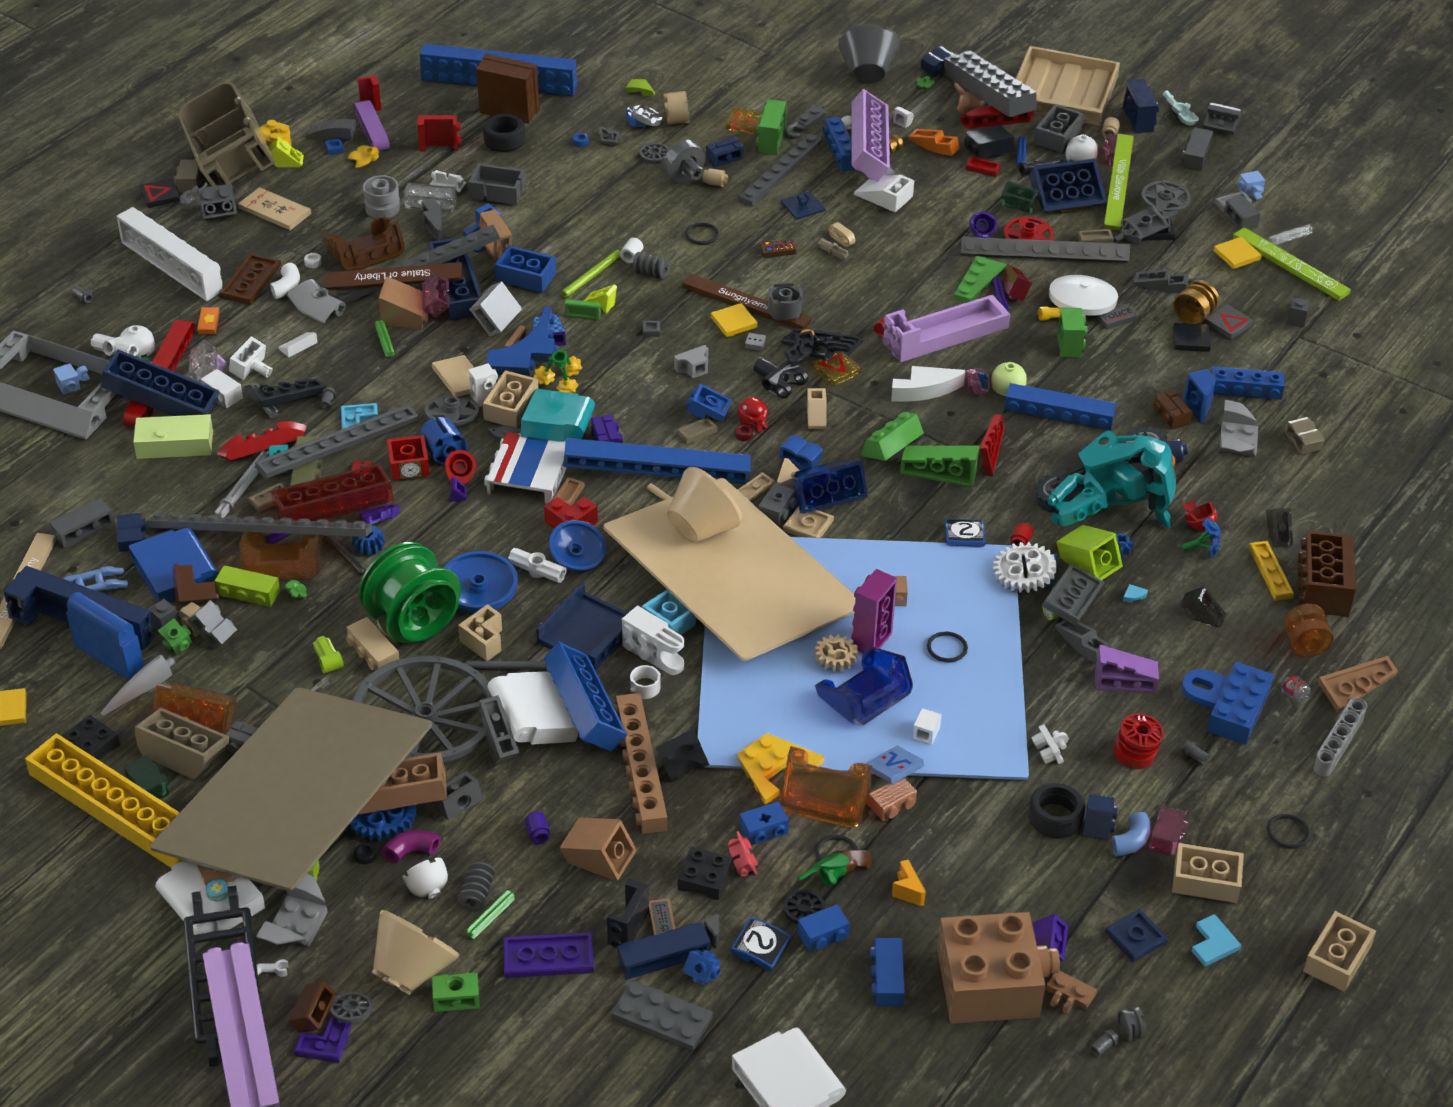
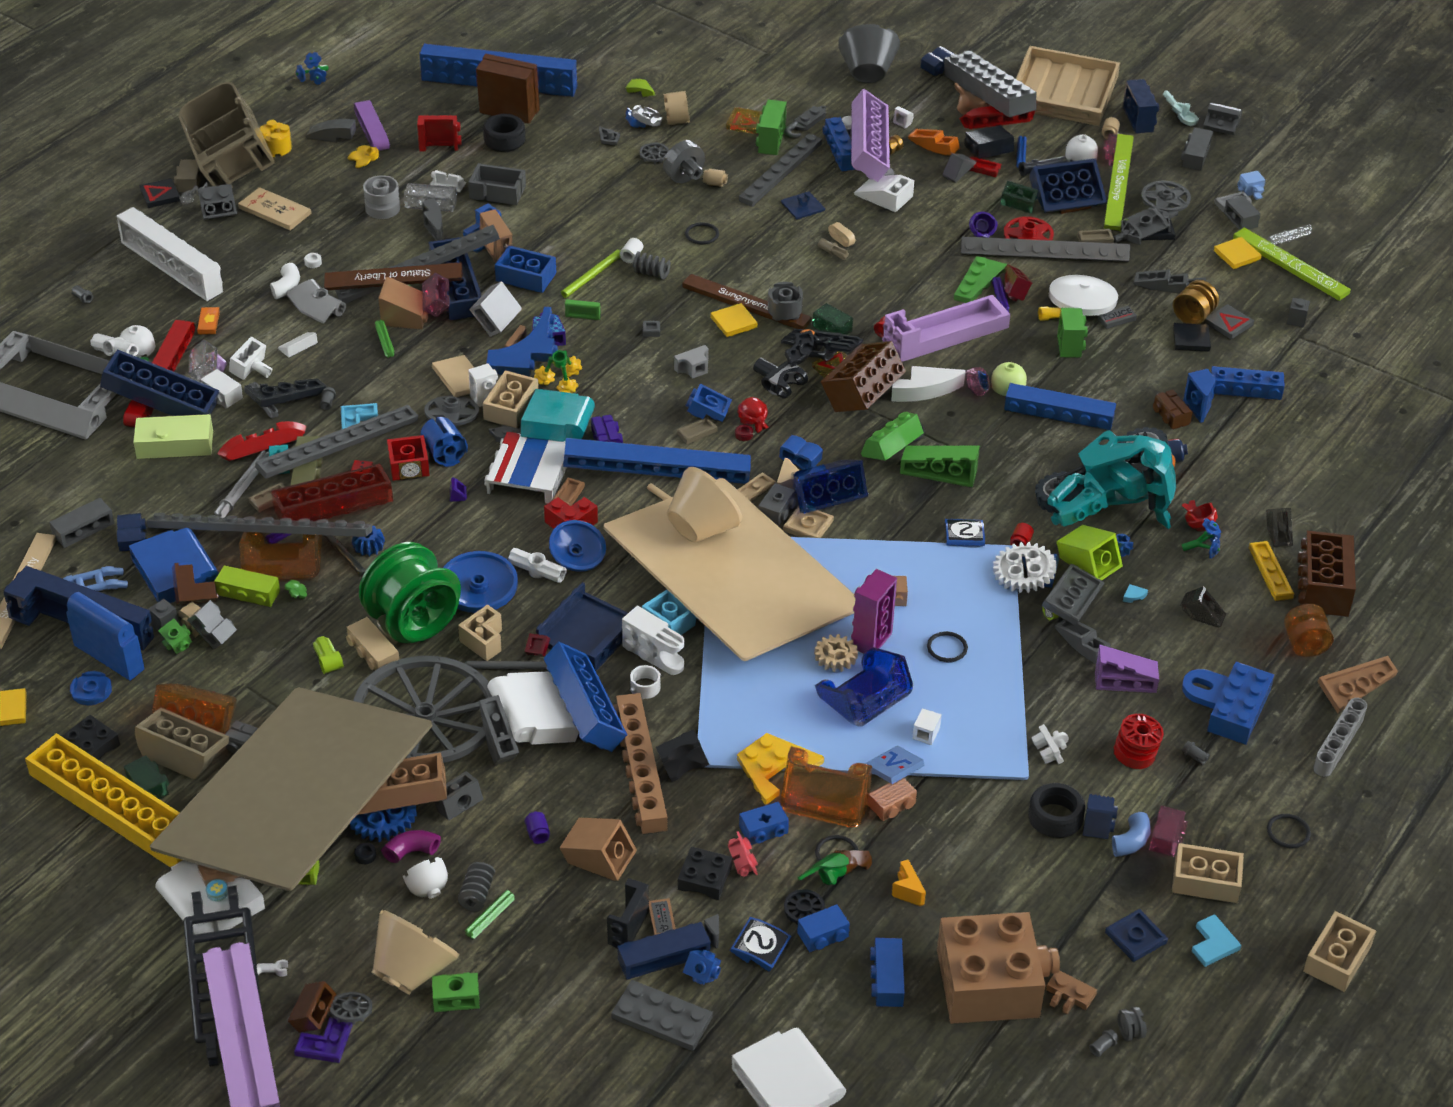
(68, 378): light blue brick -> none
(91, 688): none -> blue tile
(146, 679): light grey piece -> none
(250, 279): reddish brown tile -> none
(284, 154): neon yellow slope -> none
(298, 916): light grey piece -> none
(317, 74): none -> blue plant
(334, 146): blue tile -> none
(370, 90): red panel -> none
(380, 513): dark purple wing -> none
(381, 245): reddish brown windscreen -> none
(460, 465): red piece -> none
(537, 645): none -> dark red plate
(548, 955): dark purple tile -> none
(580, 140): blue tile -> none
(604, 296): neon yellow slope -> none
(724, 151): dark blue brick -> none
(755, 342): light grey tile -> none
(778, 248): reddish brown tile -> none
(816, 408): tan slope -> none
(832, 320): none -> clear green brick
(863, 376): none -> reddish brown brick
(925, 82): bright green plant -> none
(957, 166): none -> dark grey slope
(991, 445): red wing -> none
(1052, 933): dark purple panel -> none
(1058, 128): dark grey brick -> none
(1238, 430): light grey piece -> none
(1295, 690): clear head -> none
(1304, 435): dark tan brick -> none

